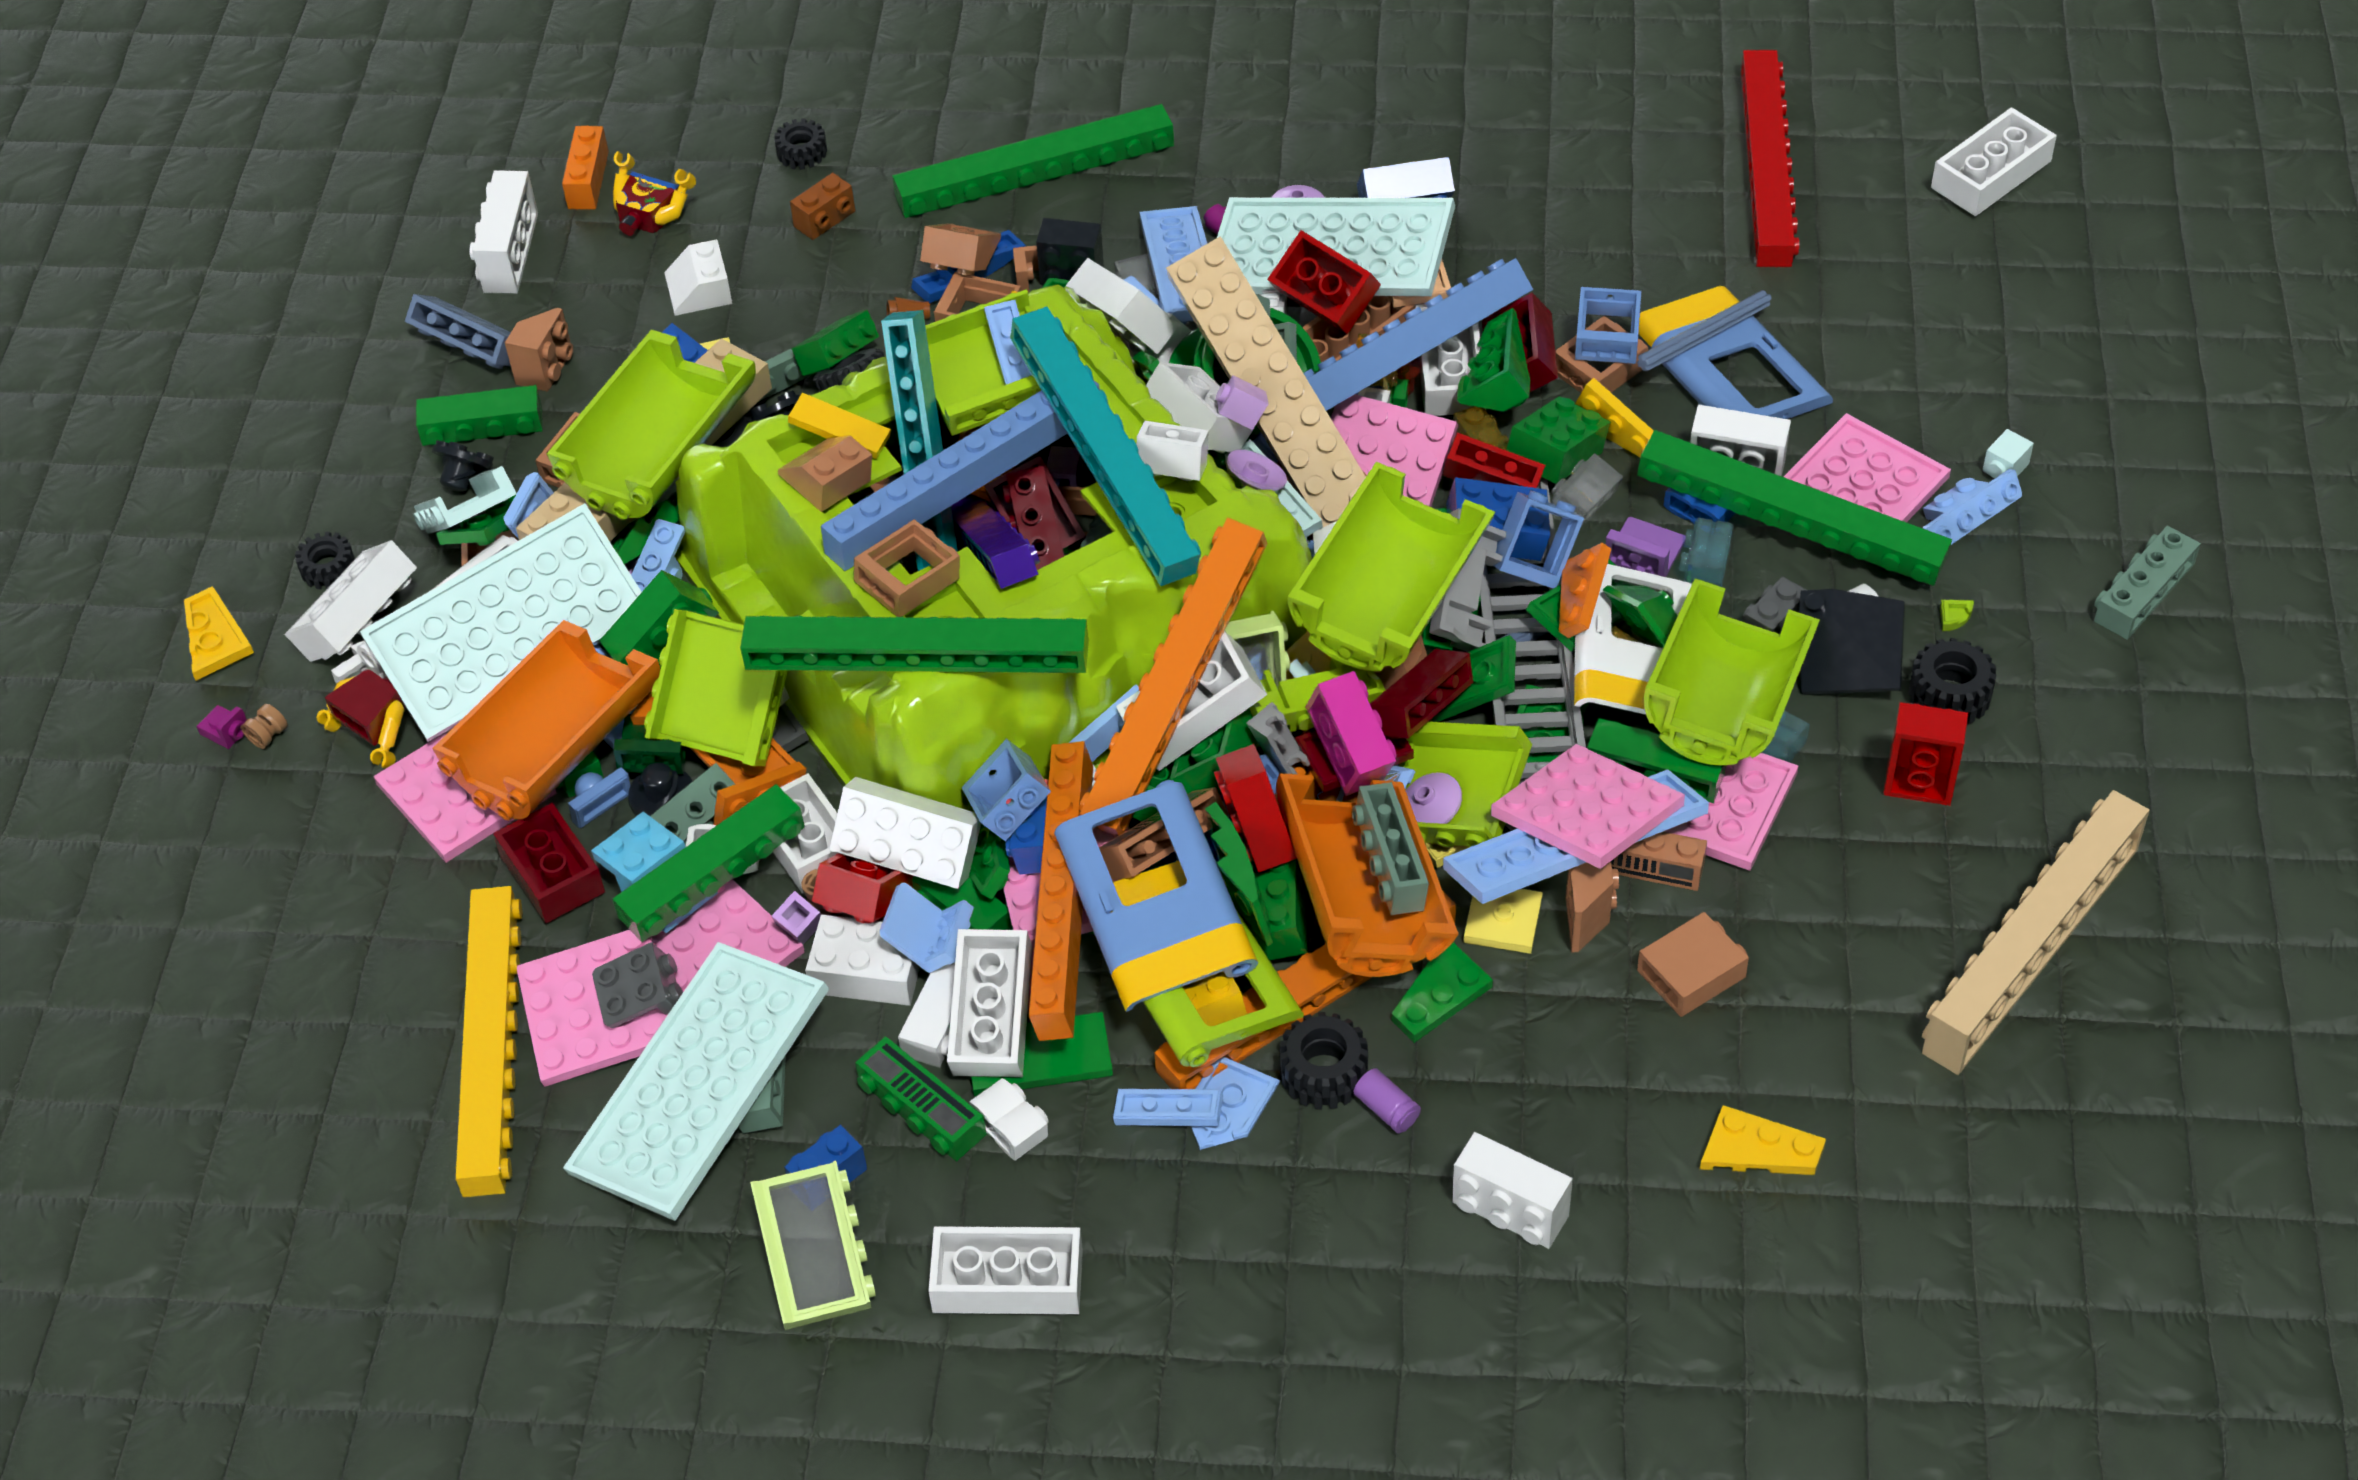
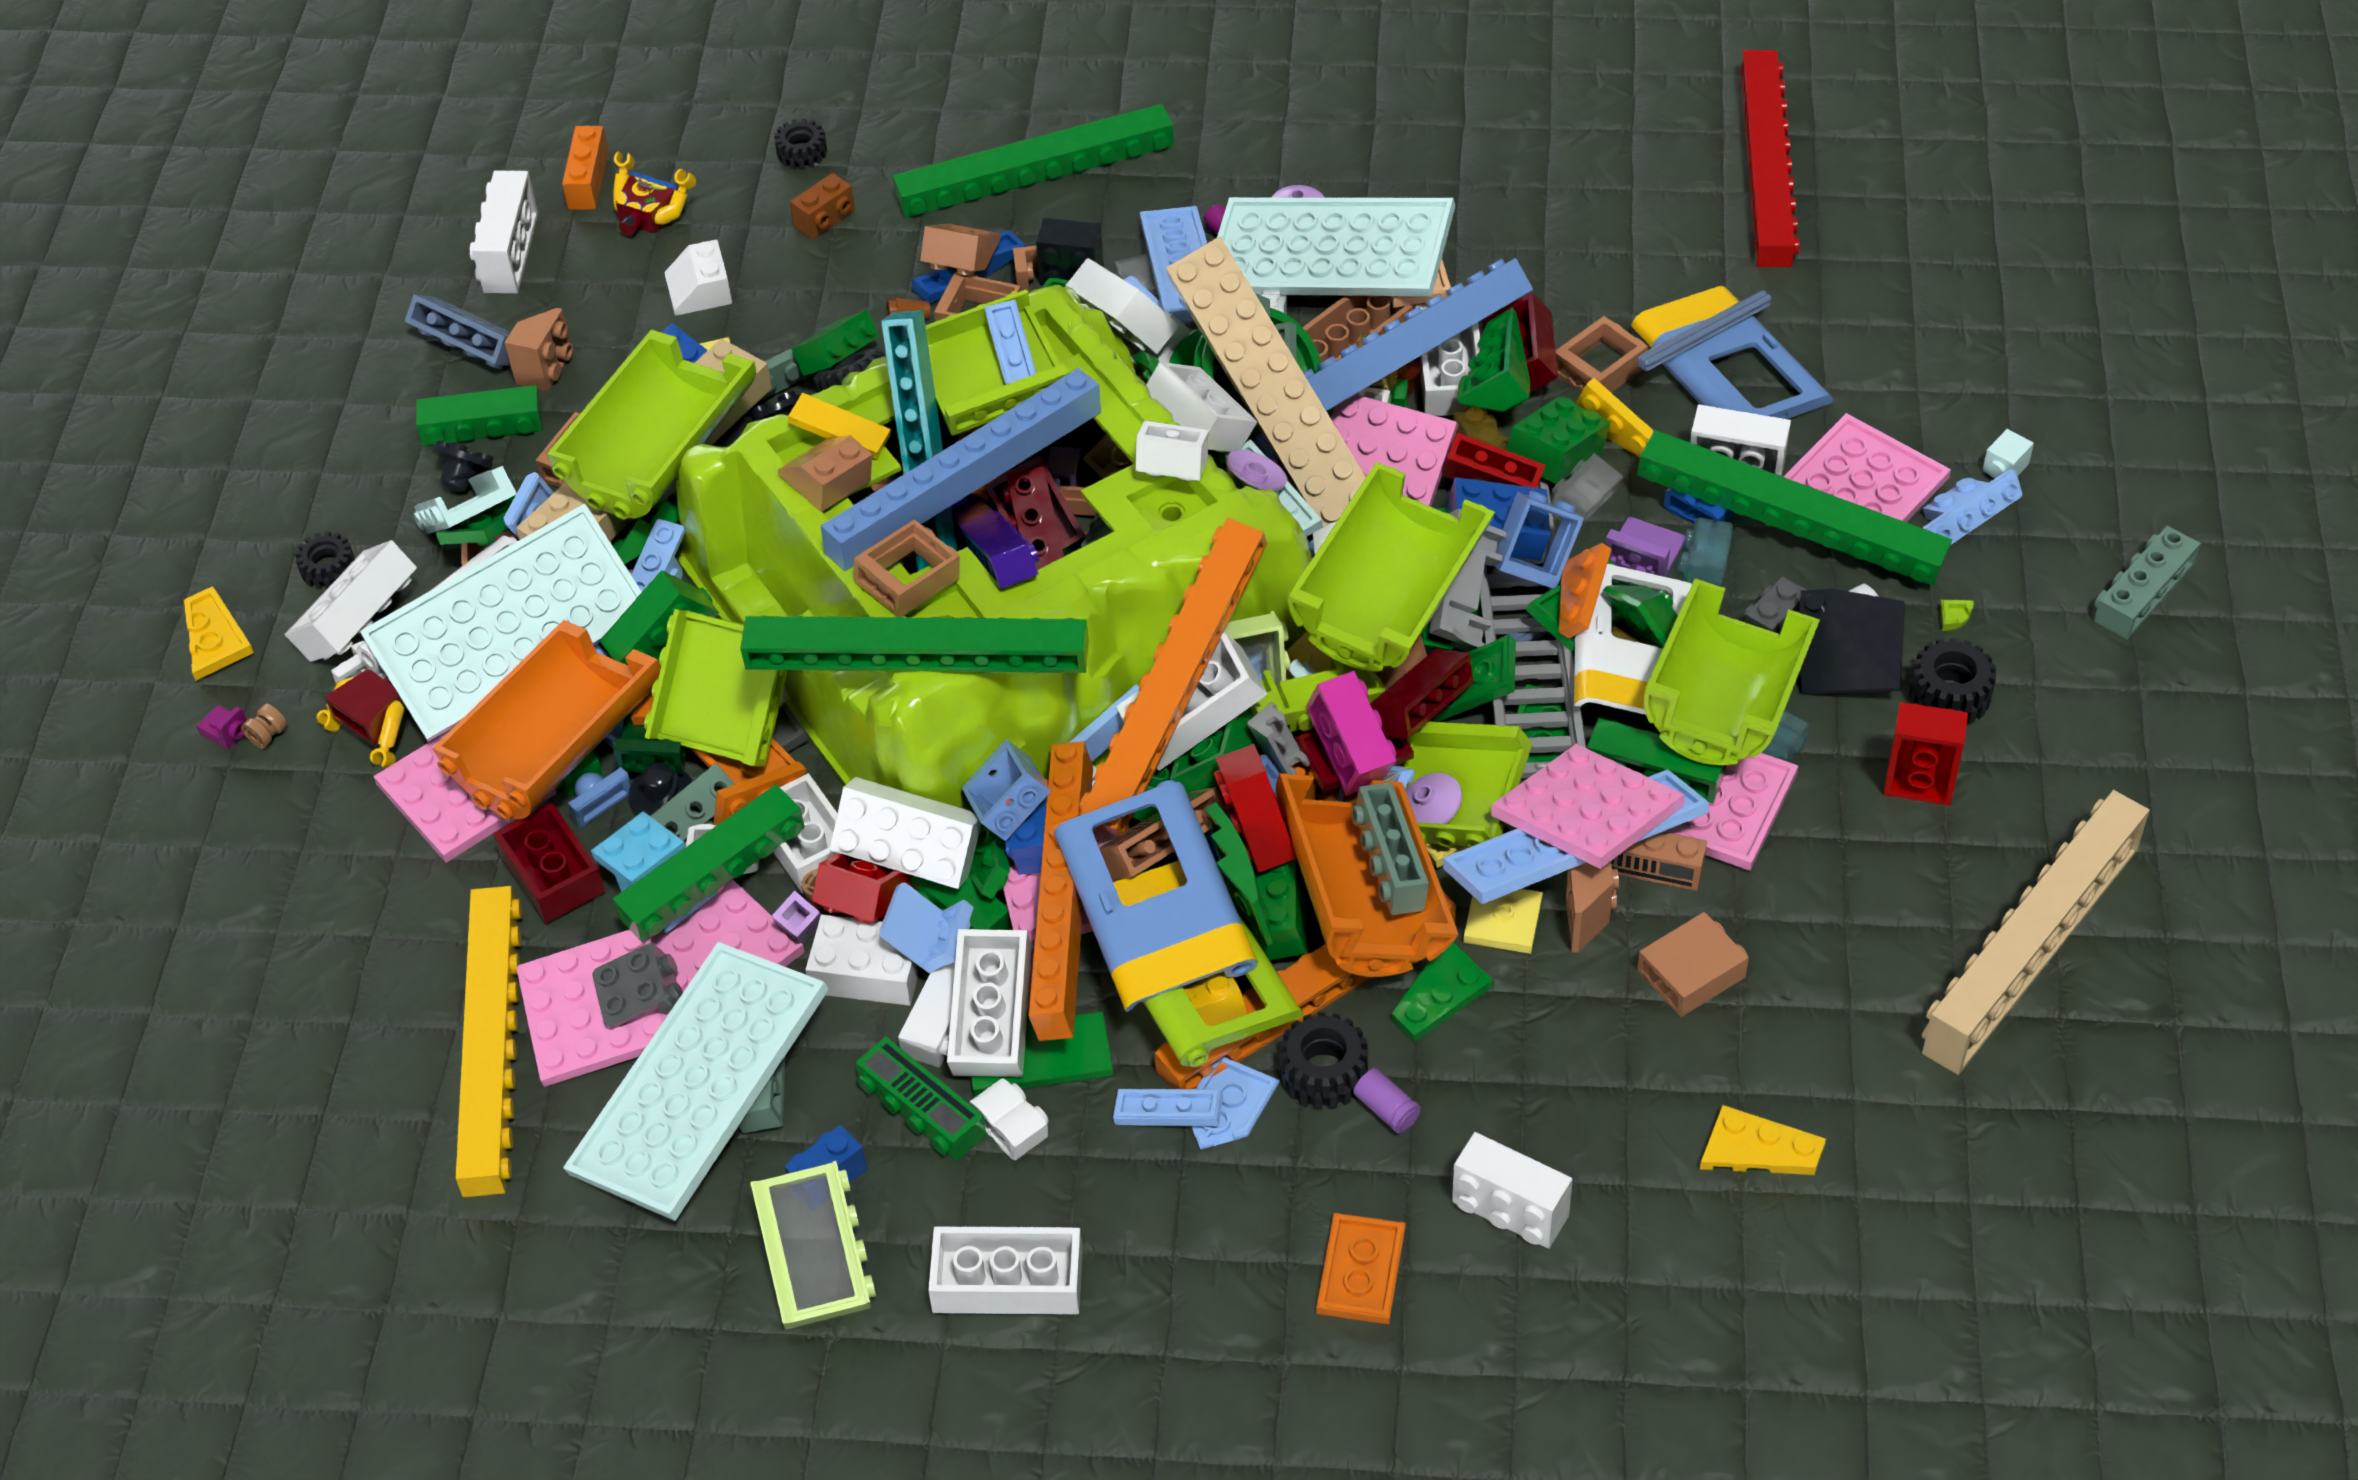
(1105, 446): teal brick -> none
(1241, 402): lavender brick -> none
(1324, 282): red brick -> none
(1361, 1268): none -> orange tile
(1408, 180): brick -> none
(1606, 345): medium blue window -> none
(1993, 161): white brick -> none

